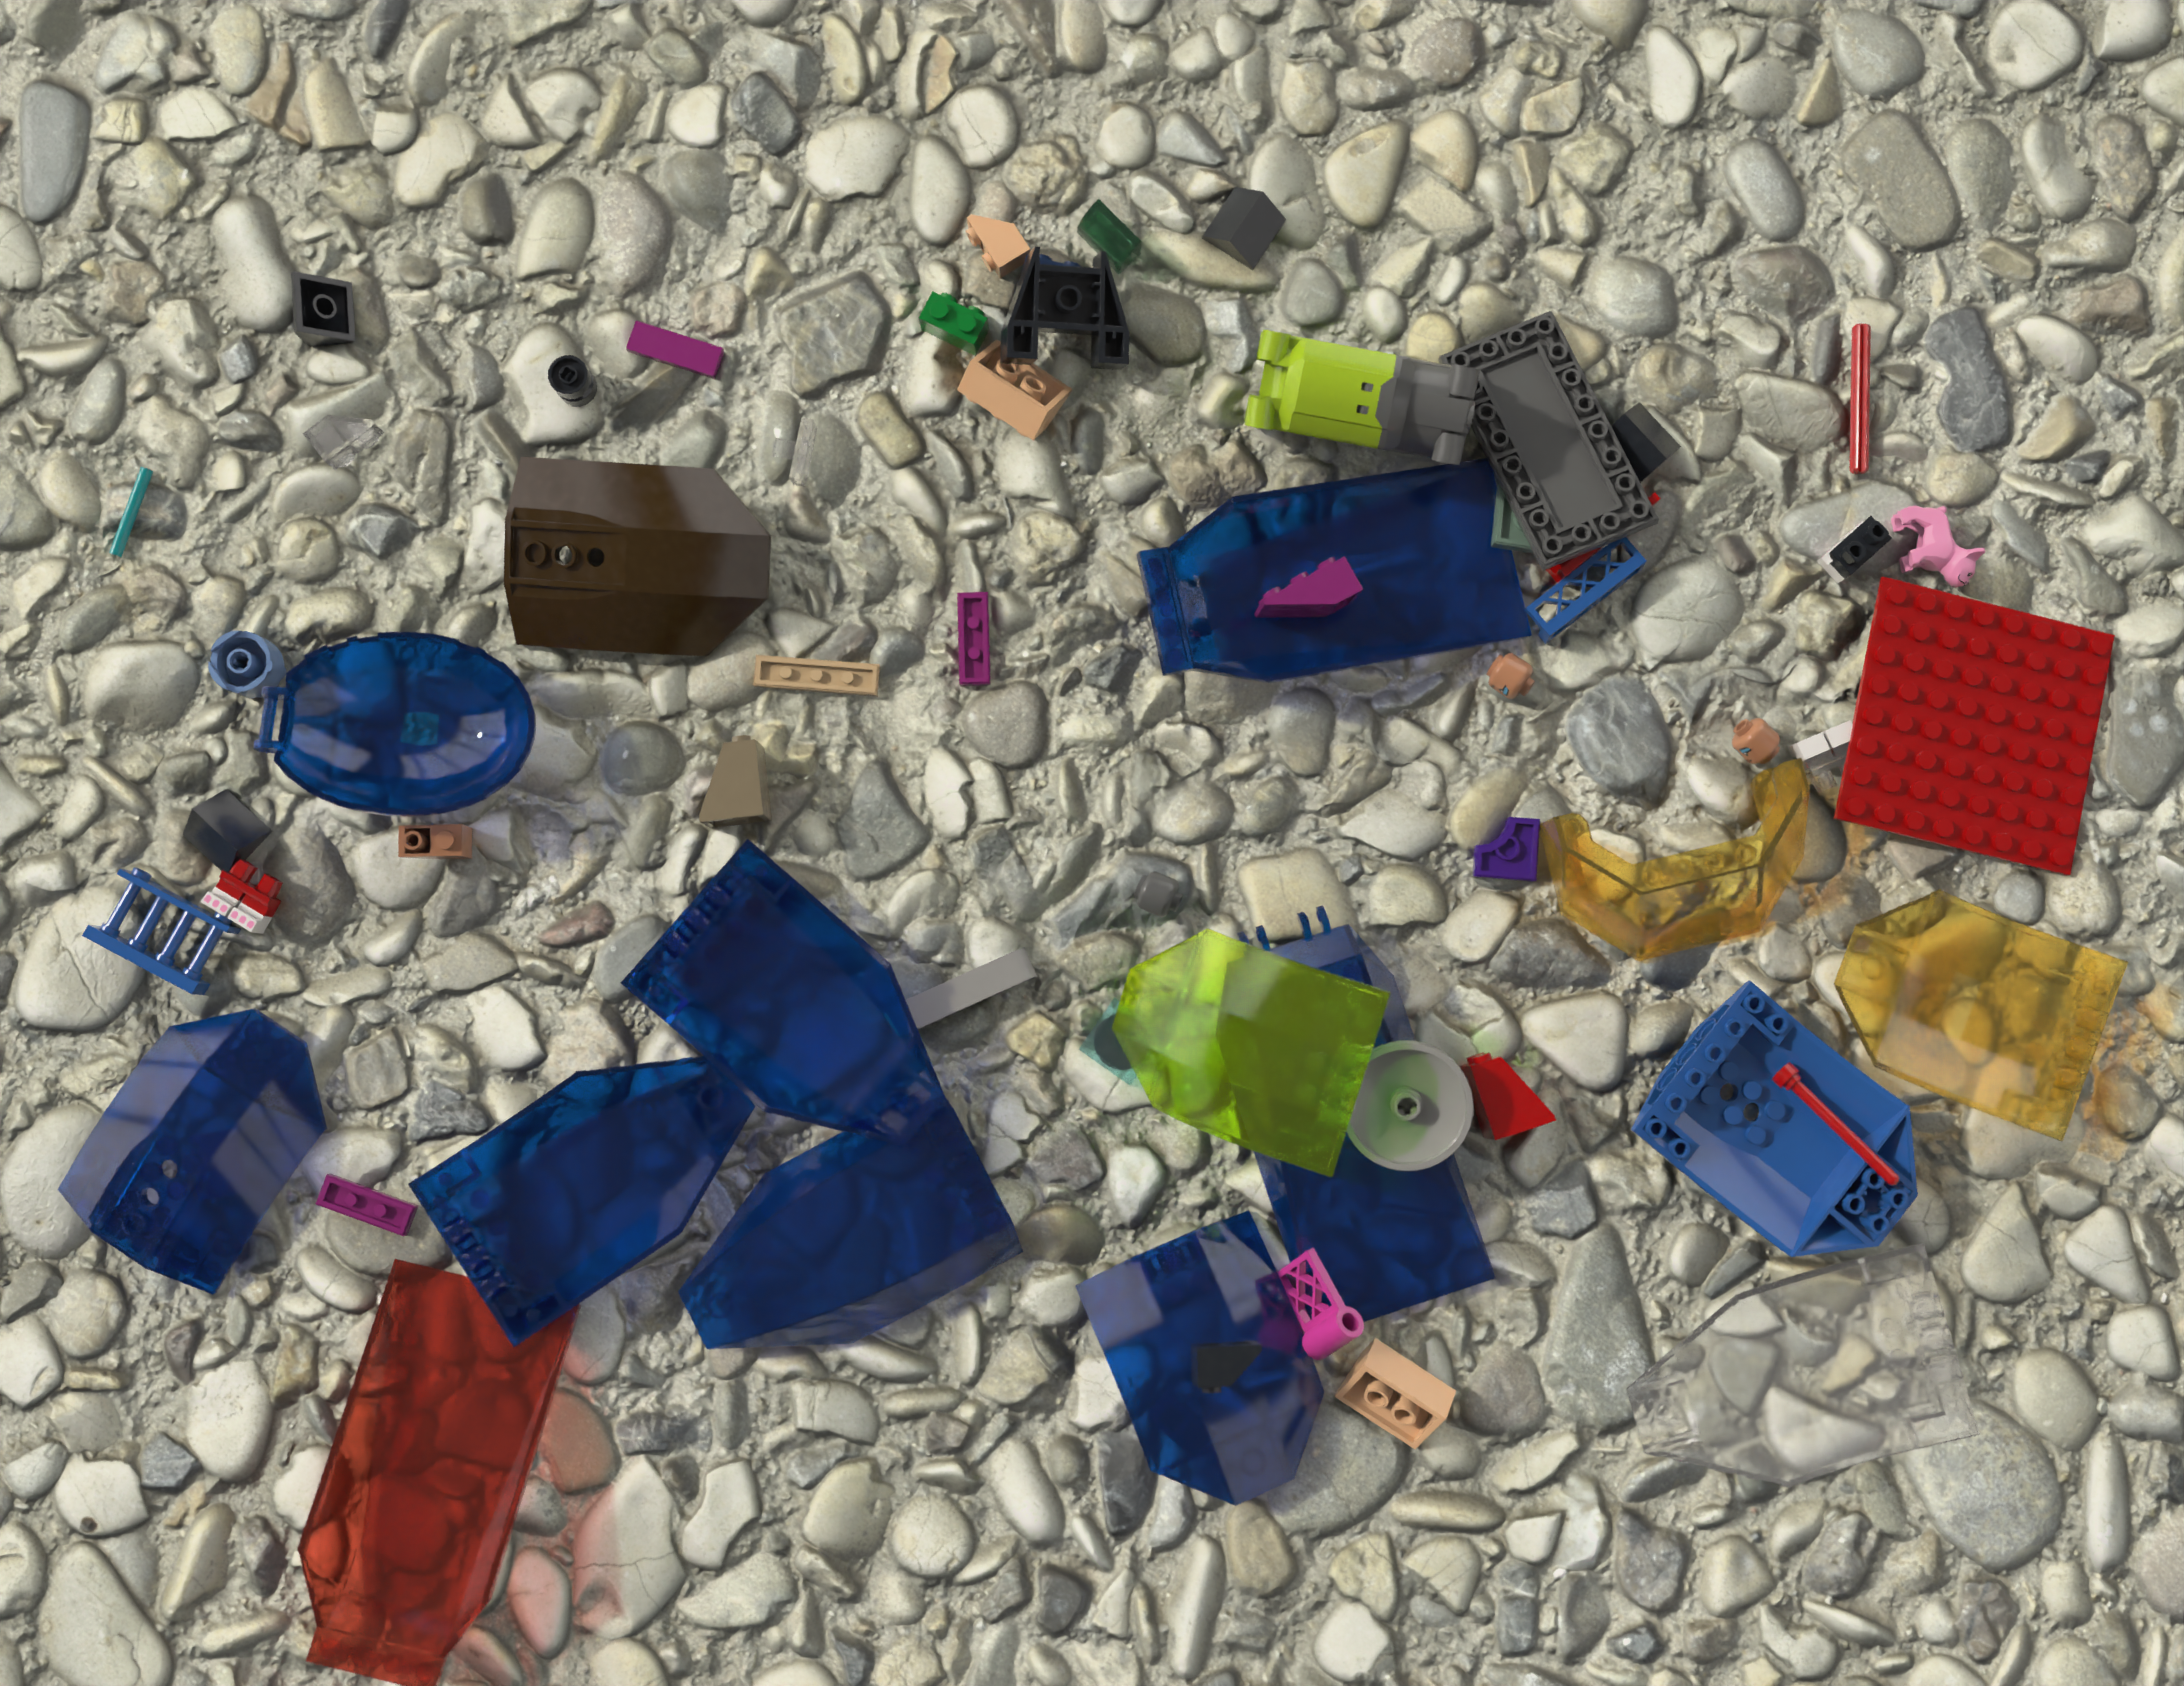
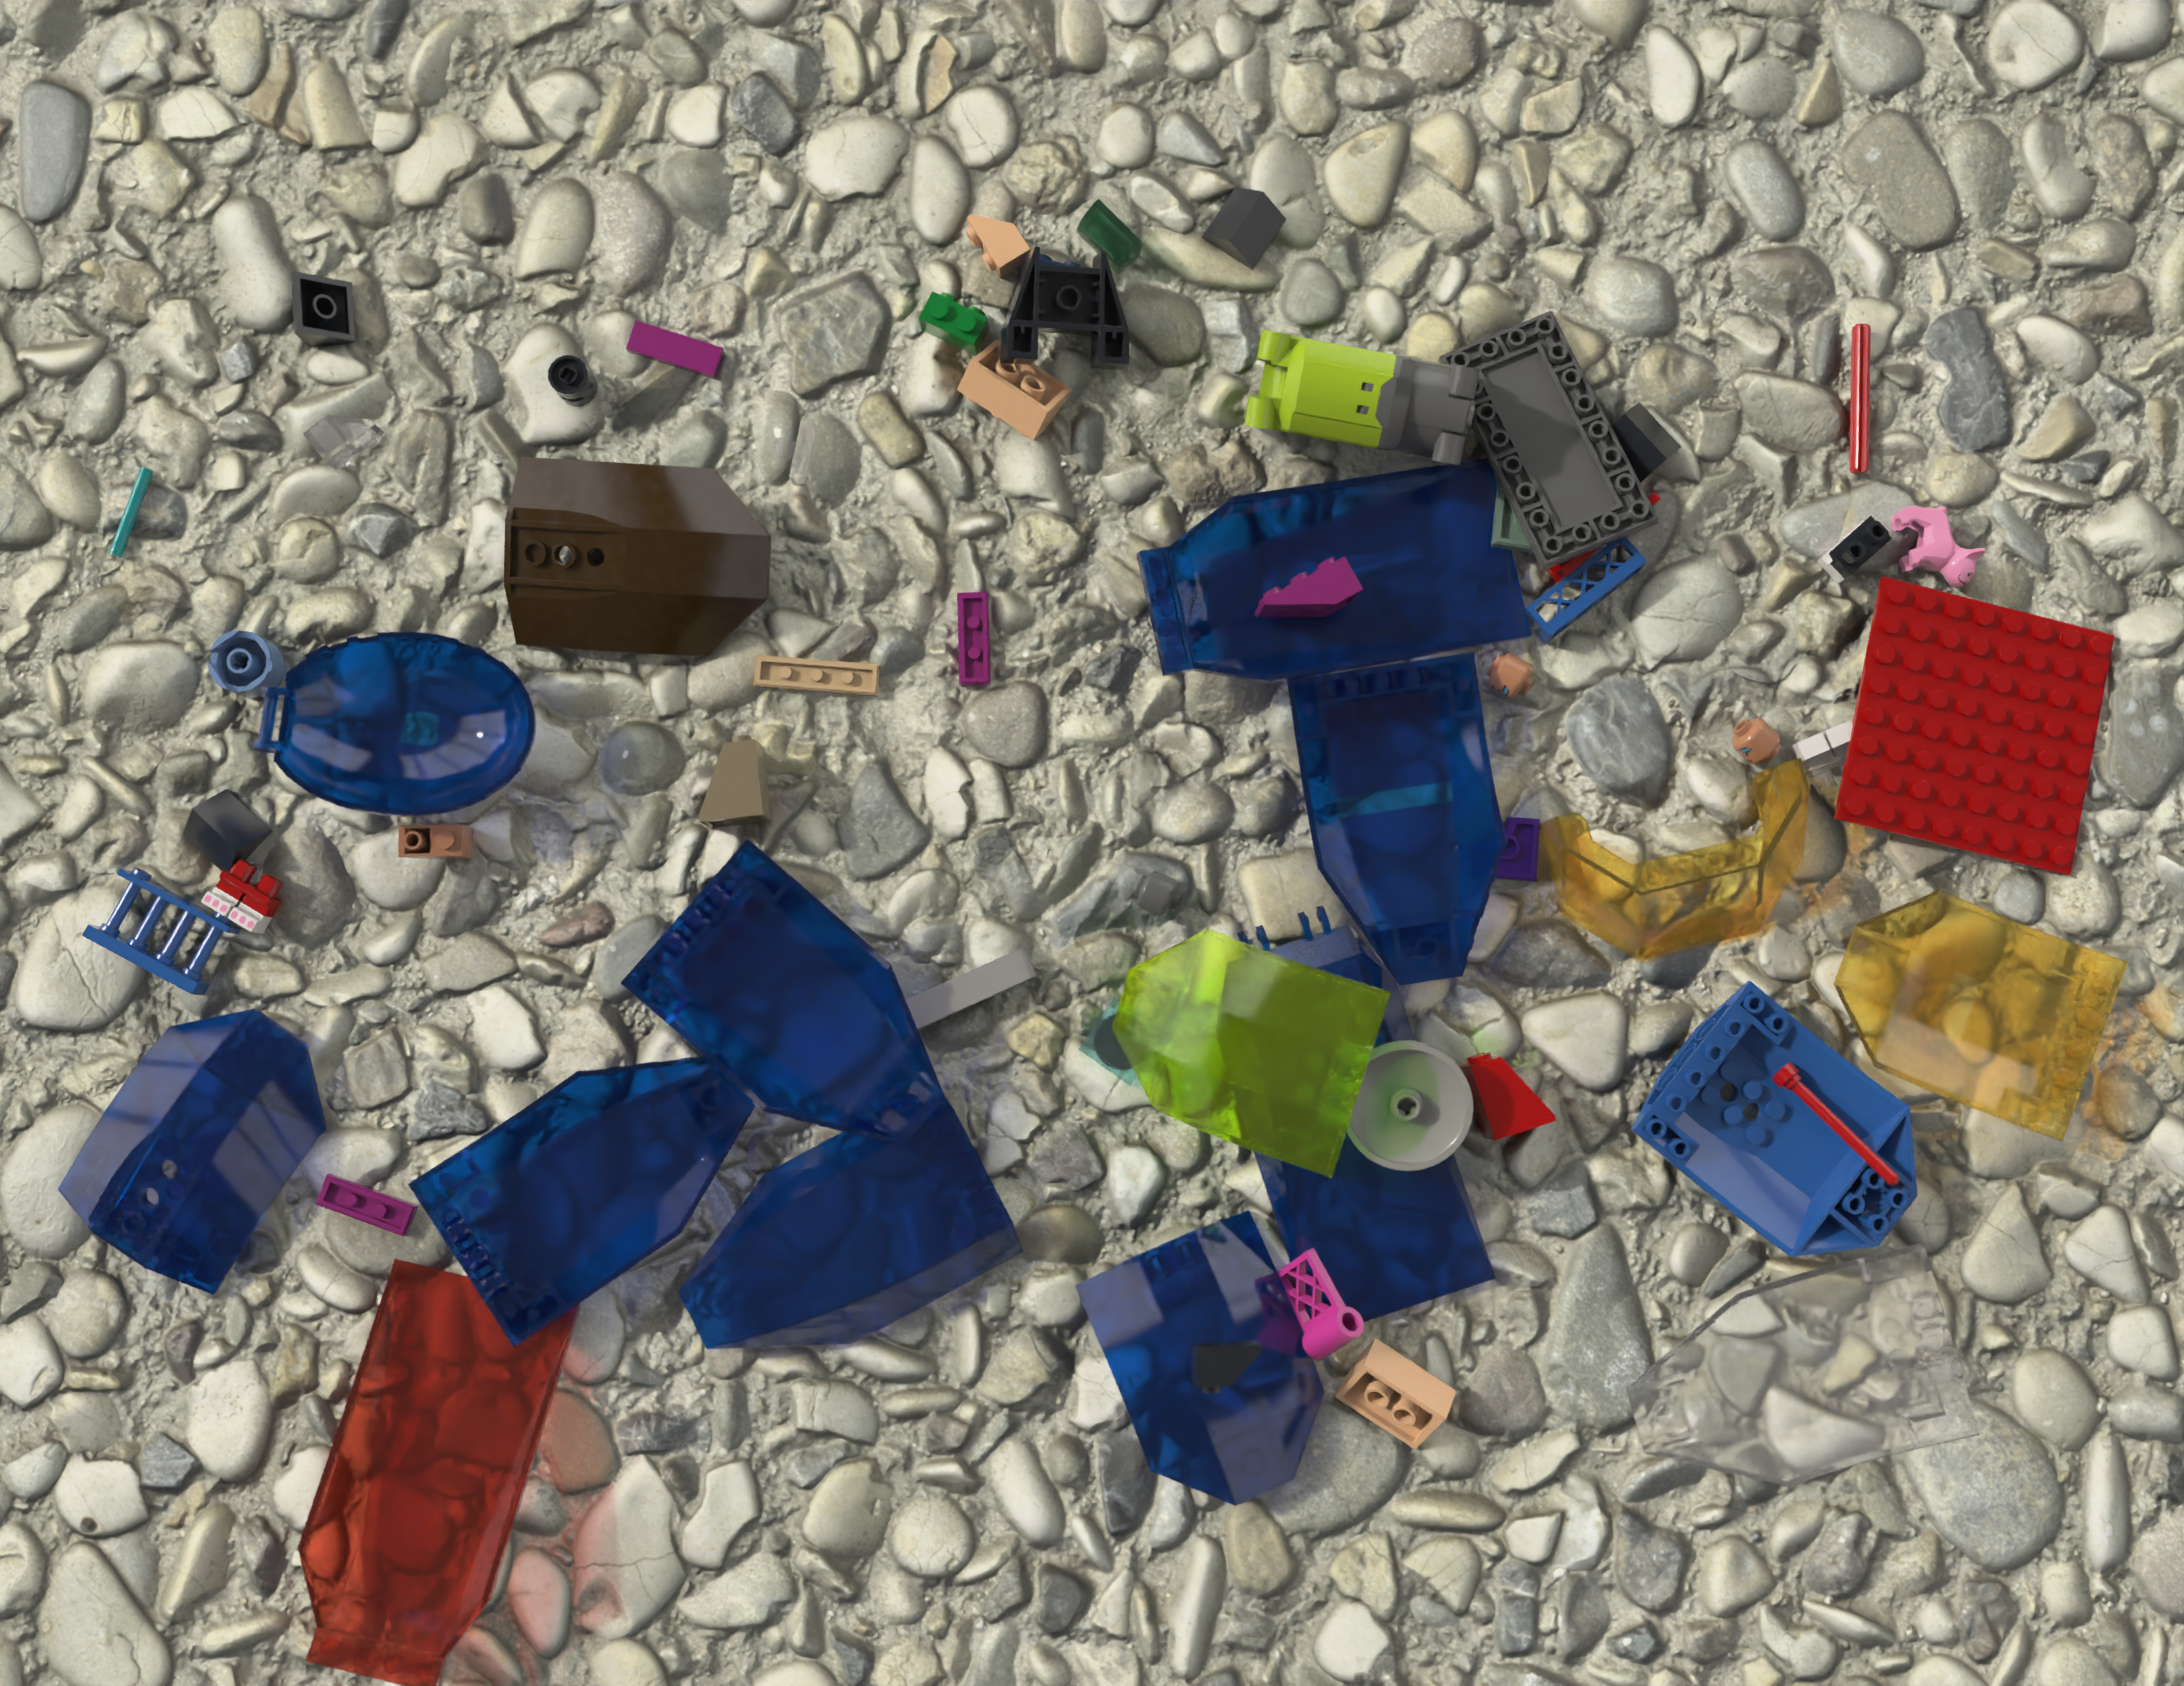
(1402, 806): none -> clear blue windscreen

